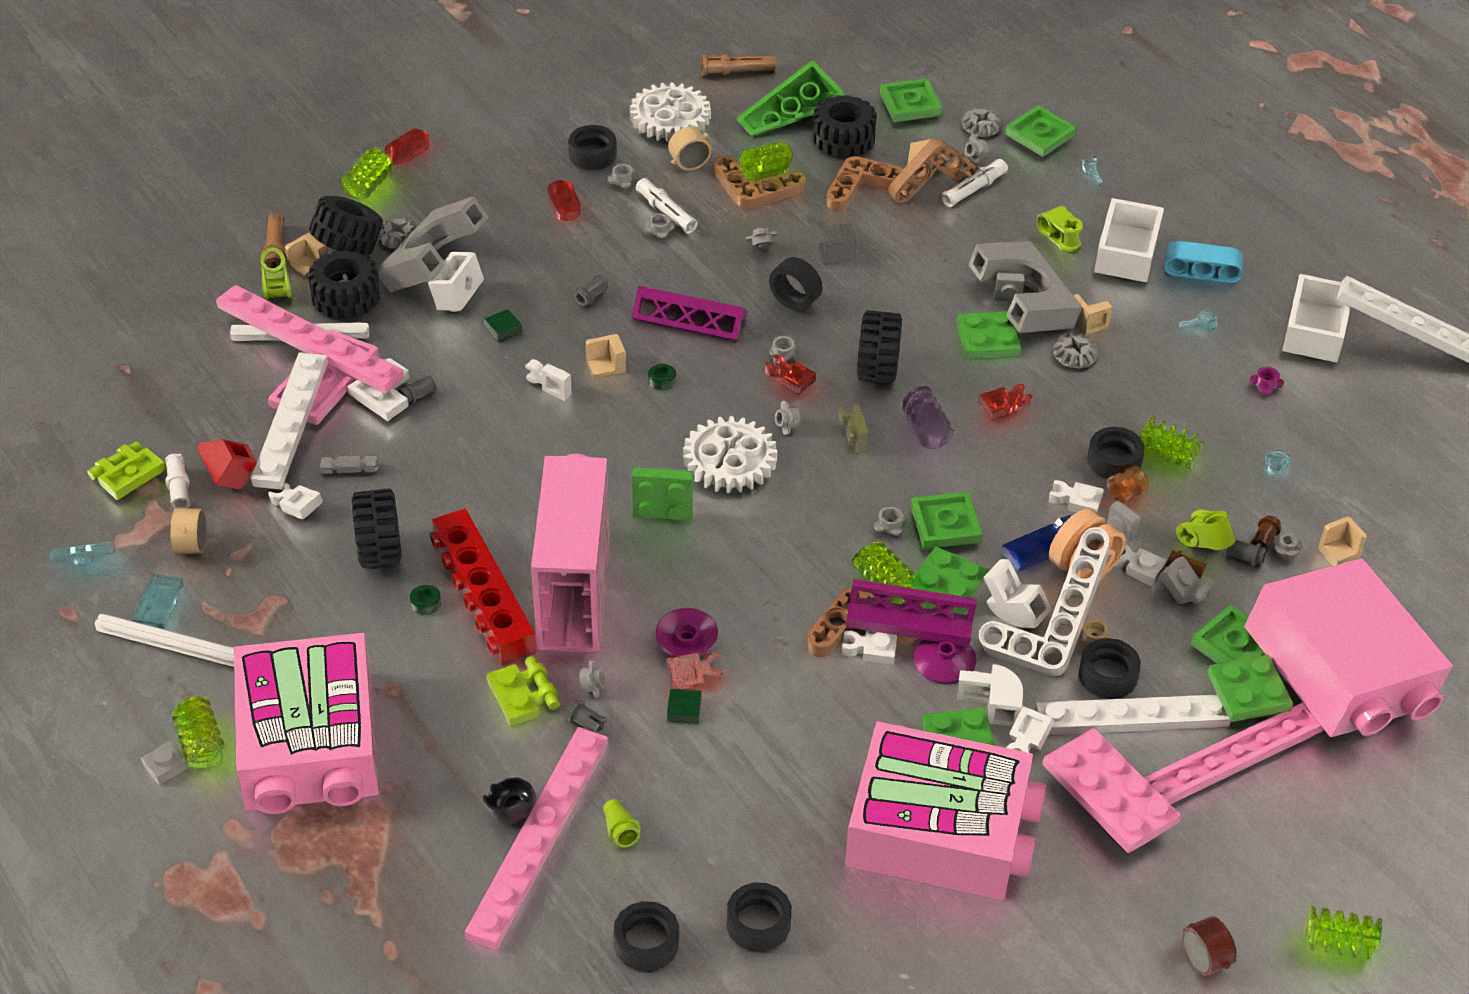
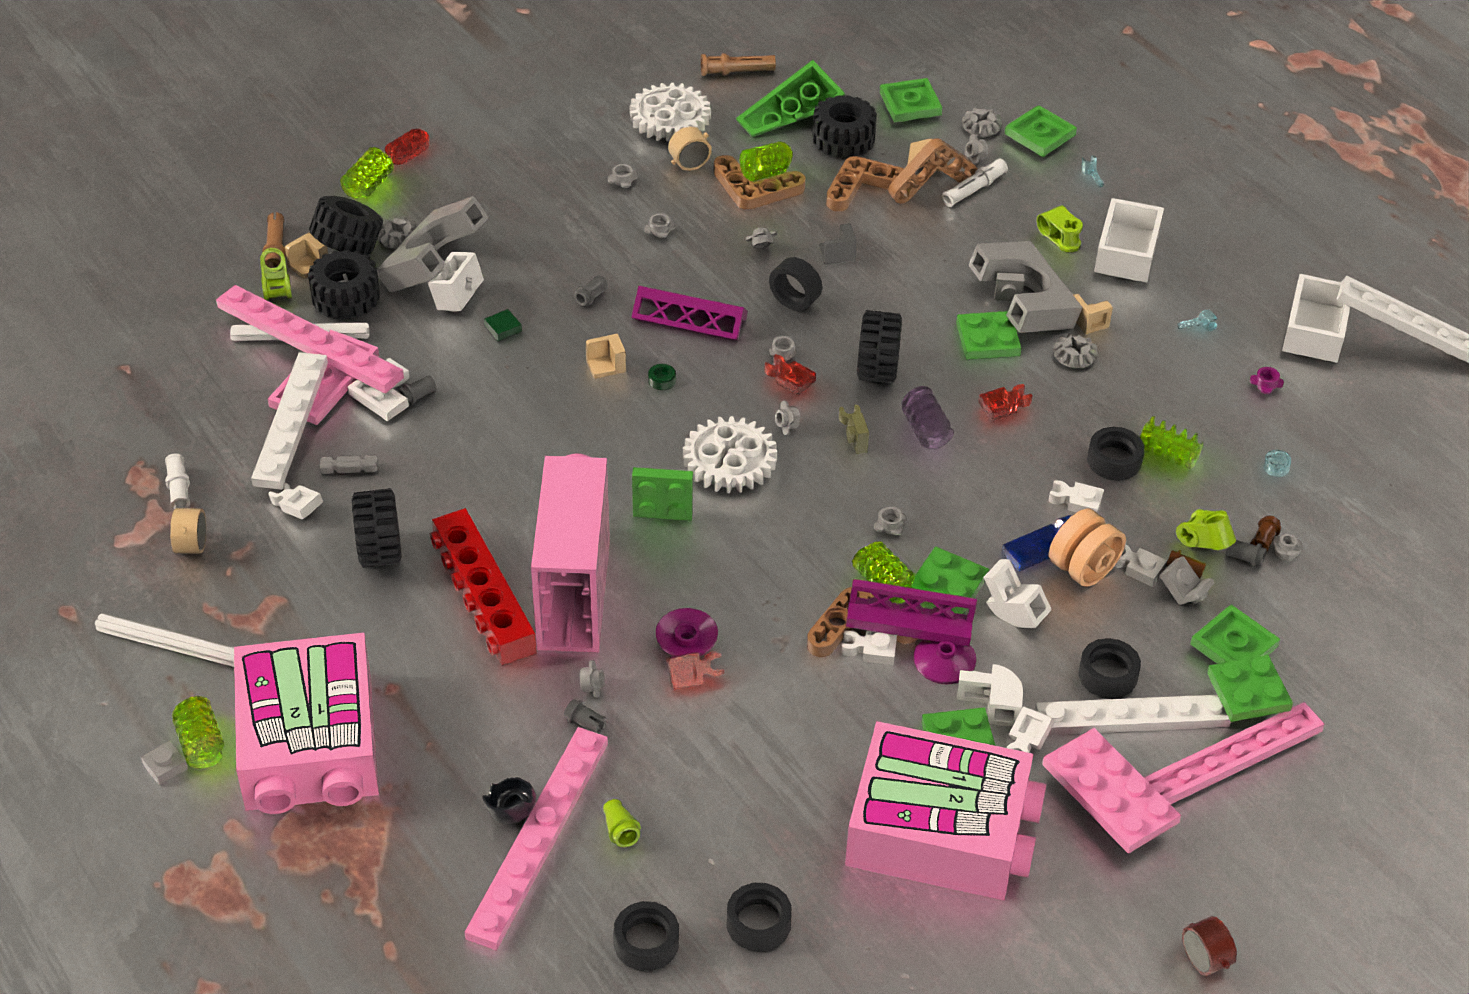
(81, 554): clear light blue plate -> none
(126, 469): lime plate -> none
(158, 600): clear light blue plate -> none
(228, 462): red slope -> none
(425, 599): dark green tile -> none
(514, 696): lime plate -> none
(553, 380): white plate -> none
(564, 200): clear red plate -> none
(592, 158): black tyre -> none
(648, 190): white pin -> none
(684, 705): dark green tile -> none
(946, 520): bright green plate -> none
(1062, 615): white beam -> none
(1093, 630): tan plate -> none
(1124, 520): light grey plate -> none
(1129, 483): clear orange wheel -> none
(1203, 261): medium azure beam -> none
(1342, 541): tan panel -> none
(1342, 932): clear neon green piece -> none
(1349, 648): bright pink brick -> none

